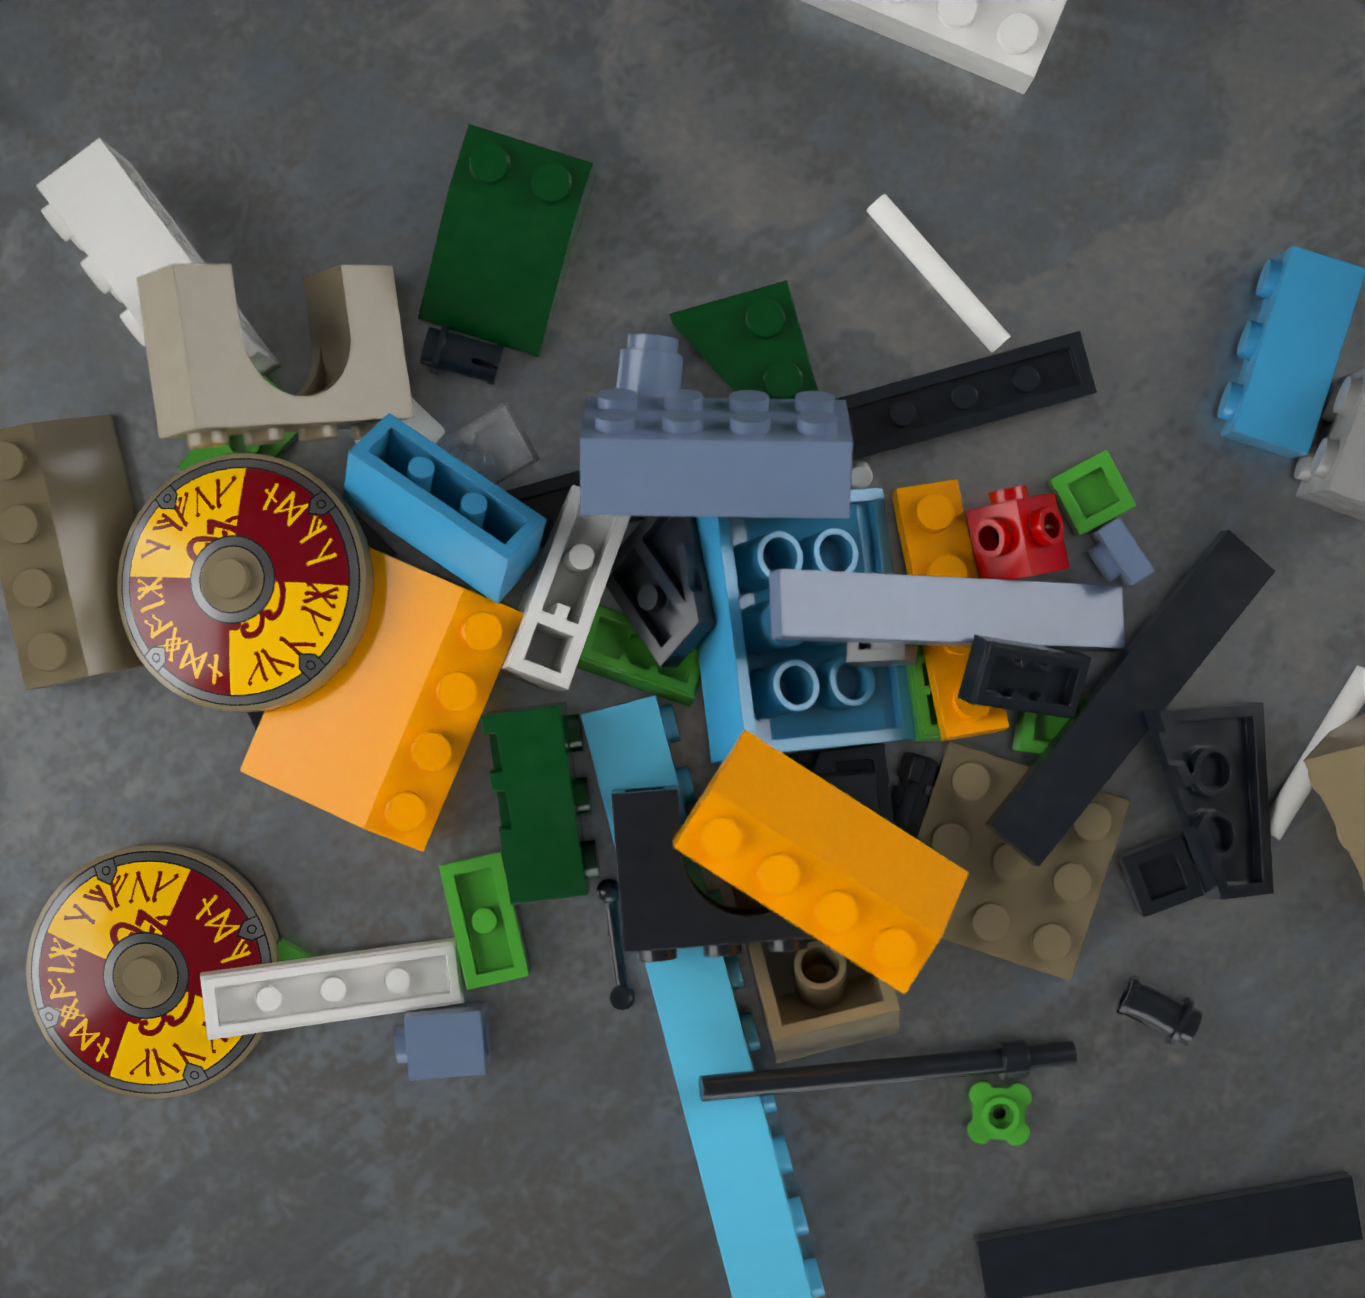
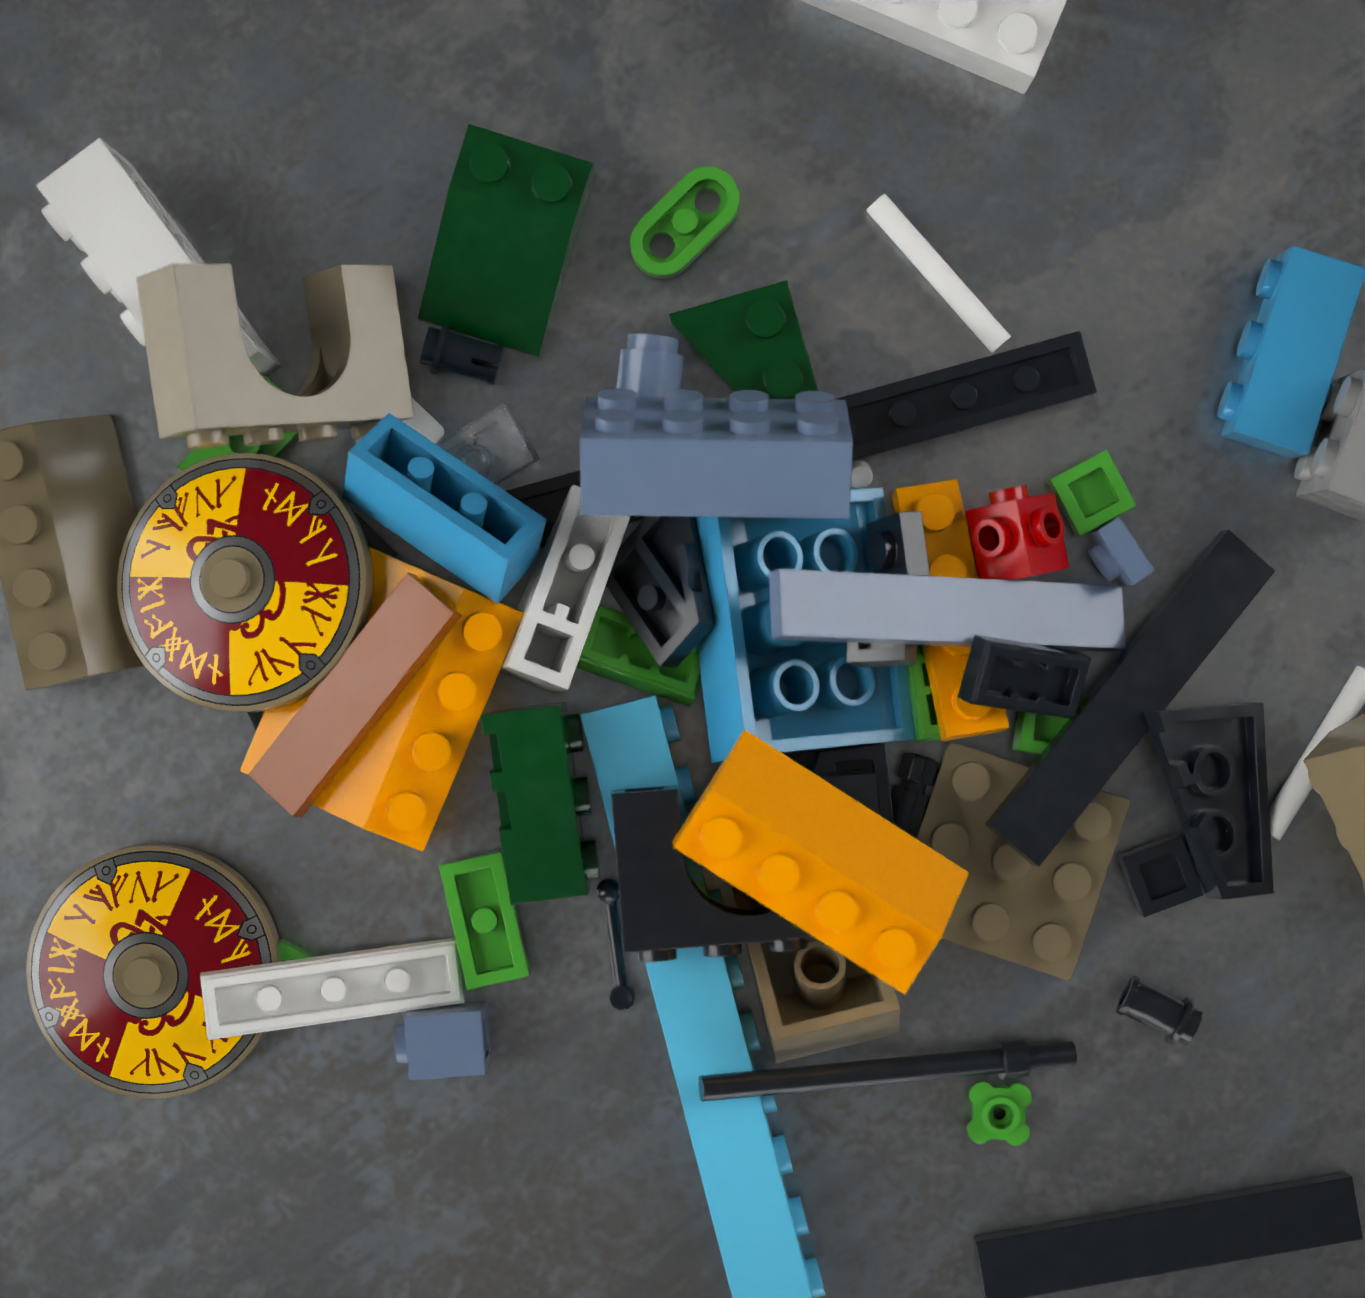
(354, 695): none -> tile
(684, 223): none -> bright green plate
(897, 545): none -> black plate

